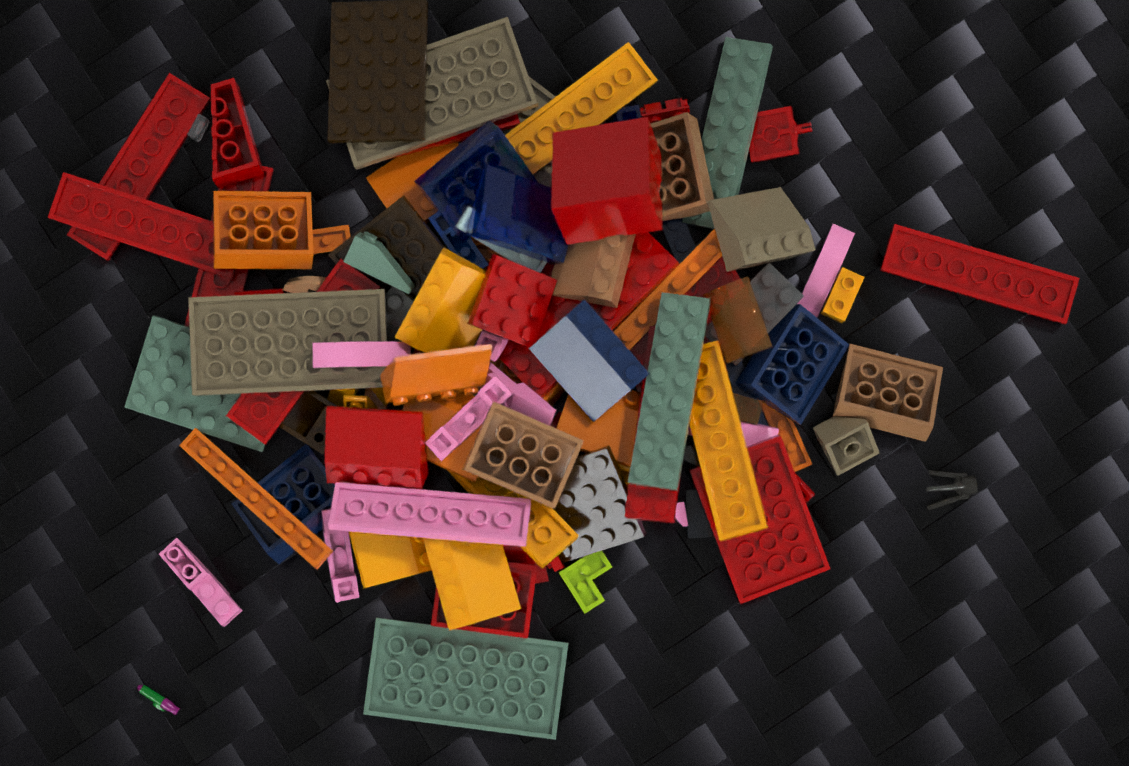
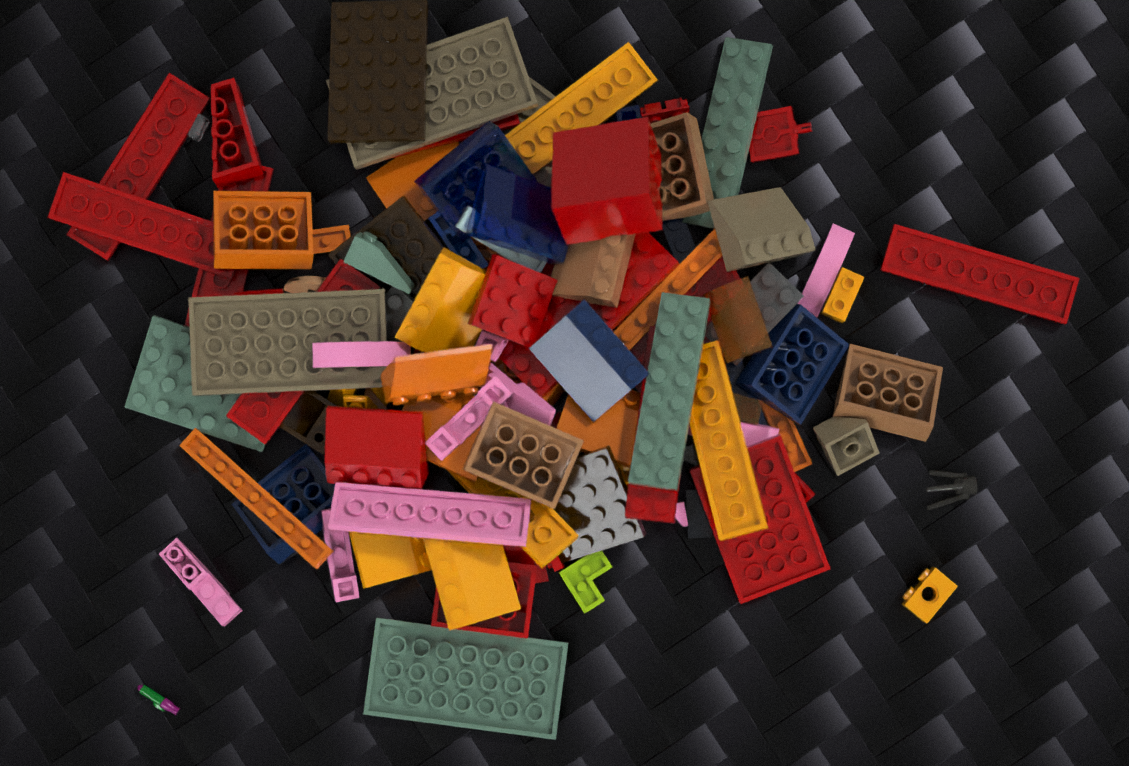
(941, 587): none -> light orange brick

